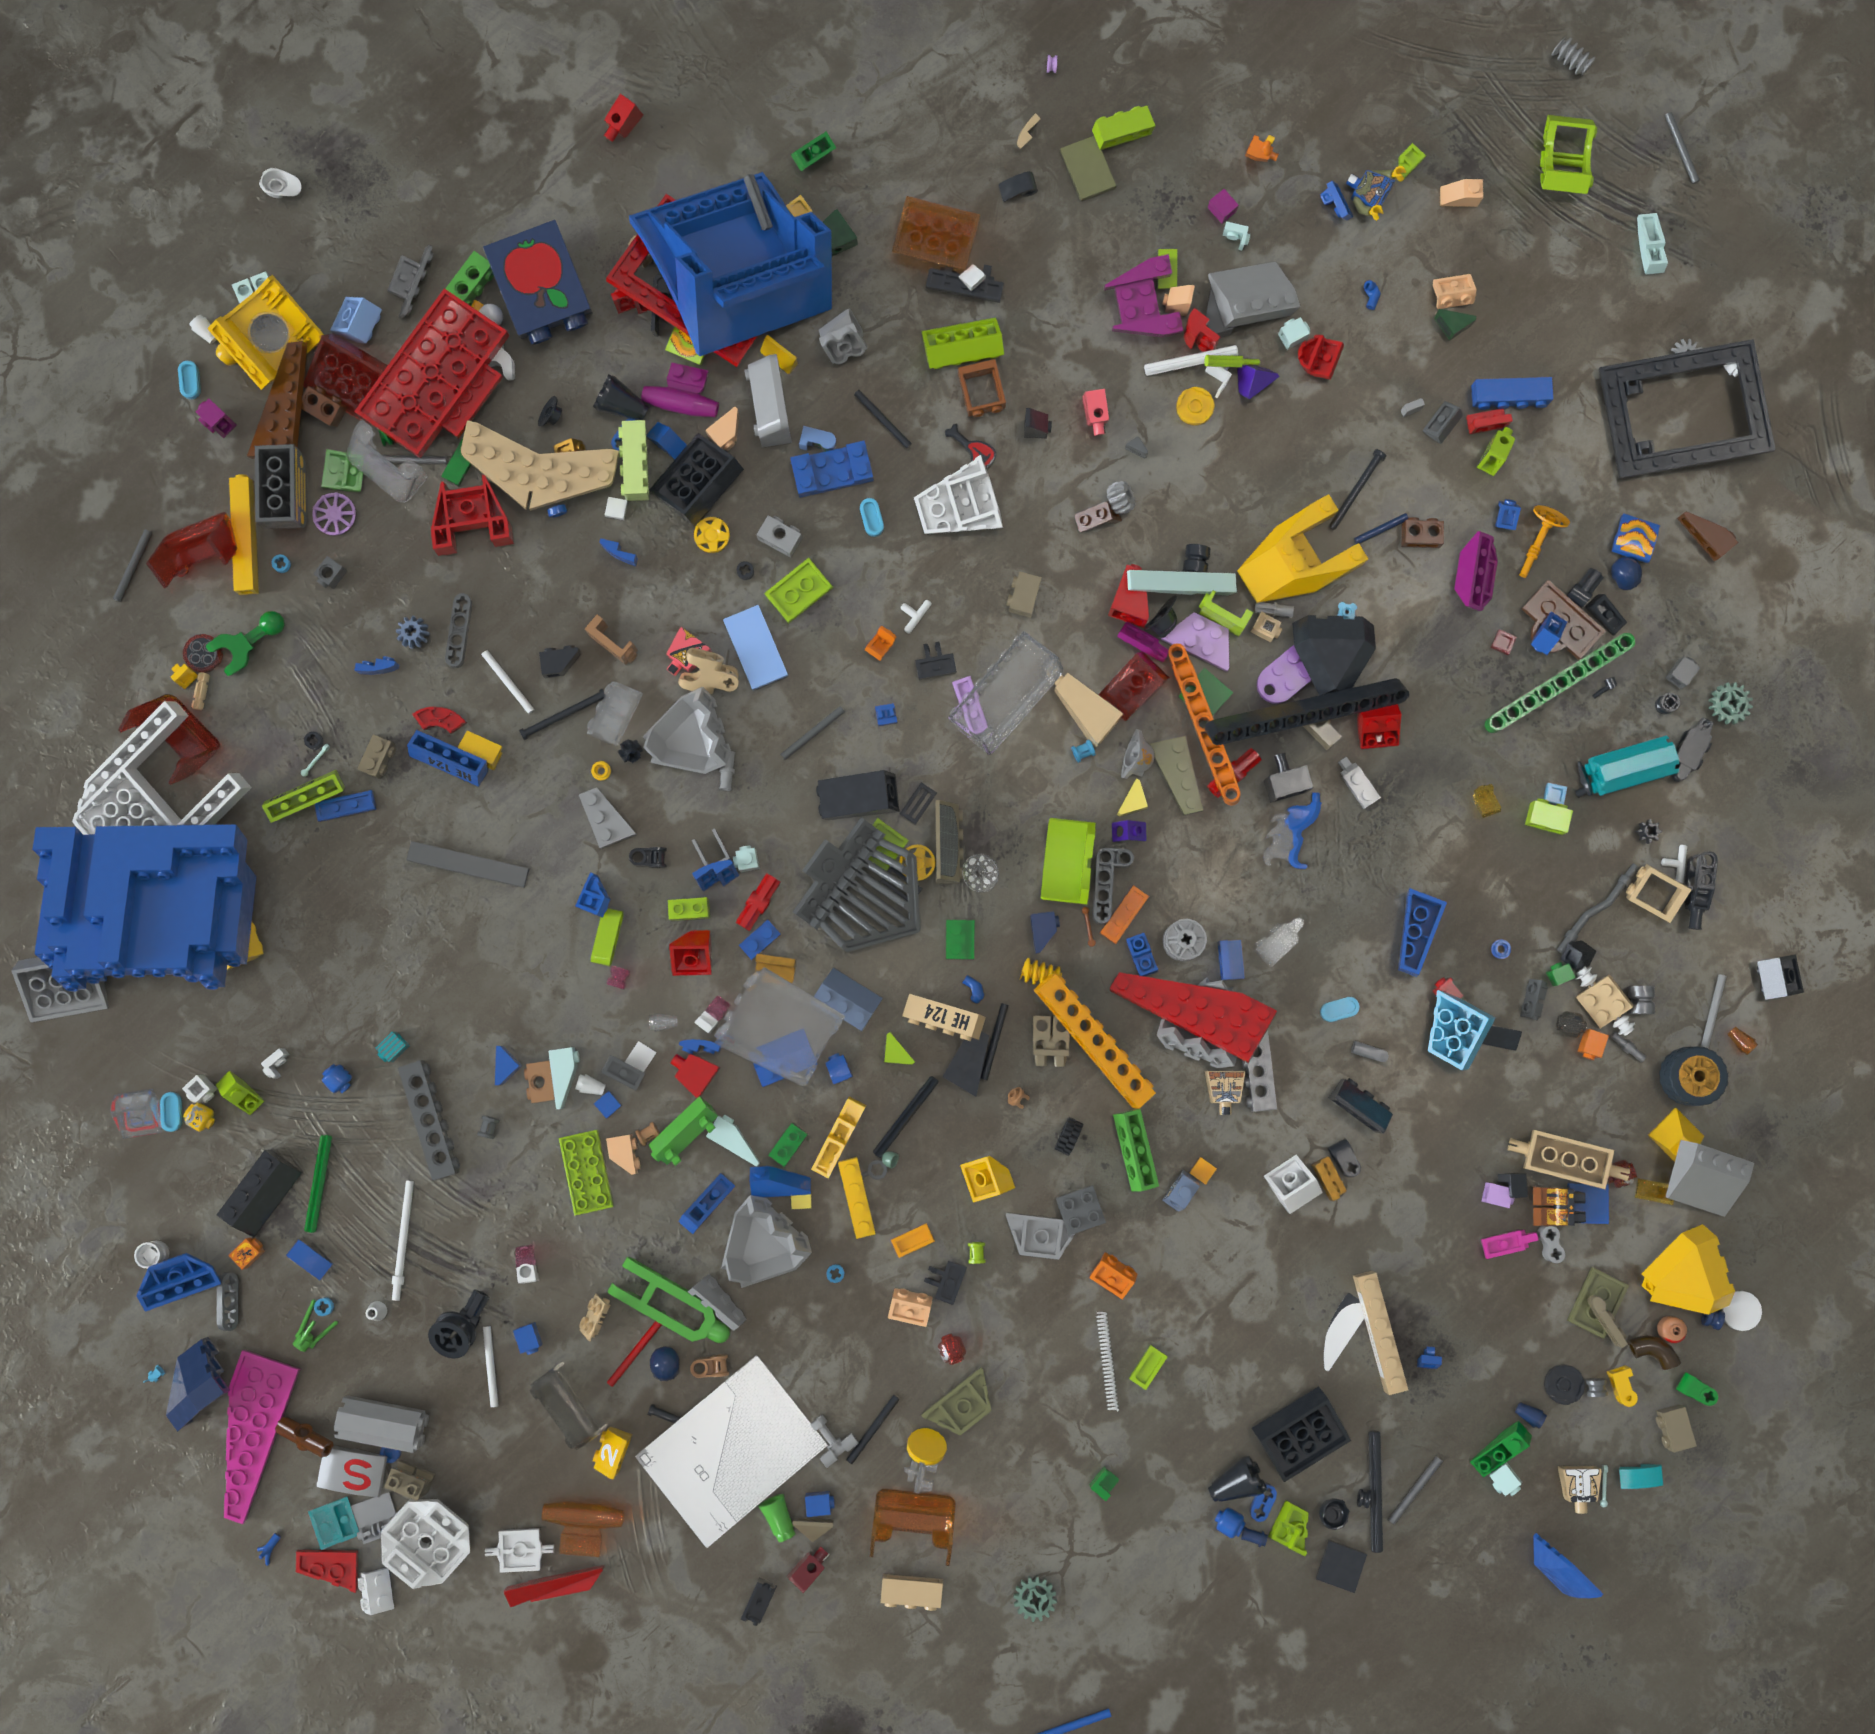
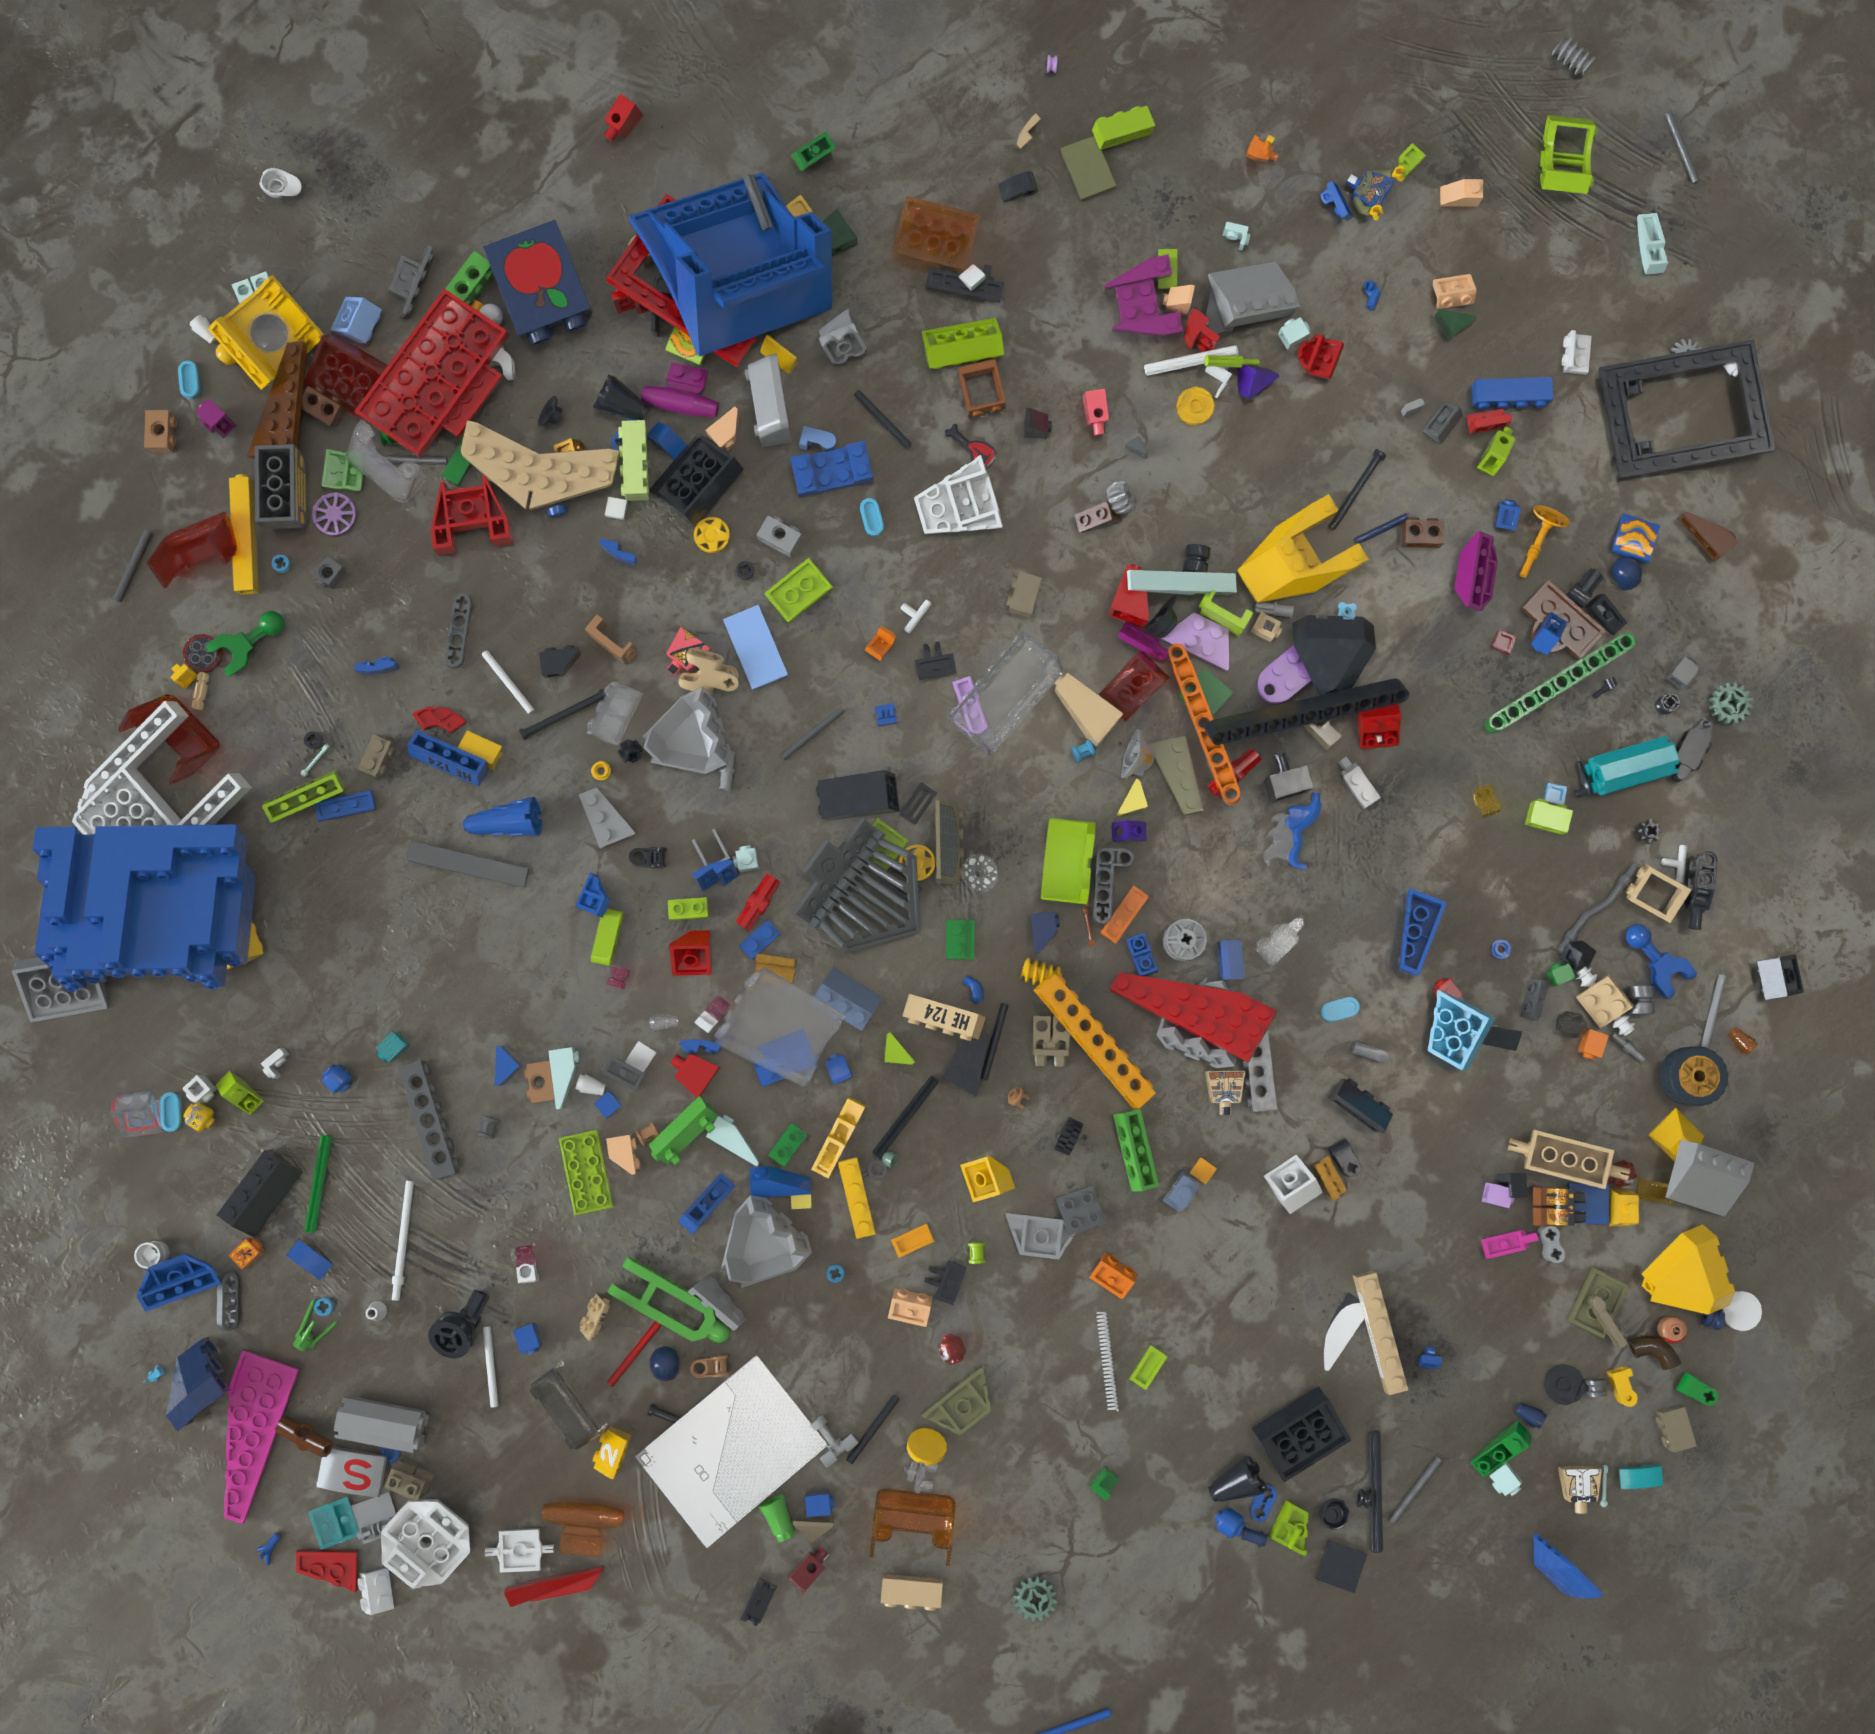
(154, 422): none -> medium nougat brick
(408, 627): sand blue gear -> none
(511, 819): none -> blue cone
(1223, 206): magenta panel -> none
(1577, 353): none -> white bracket
(1623, 1207): none -> yellow torso
(1661, 964): none -> blue piece

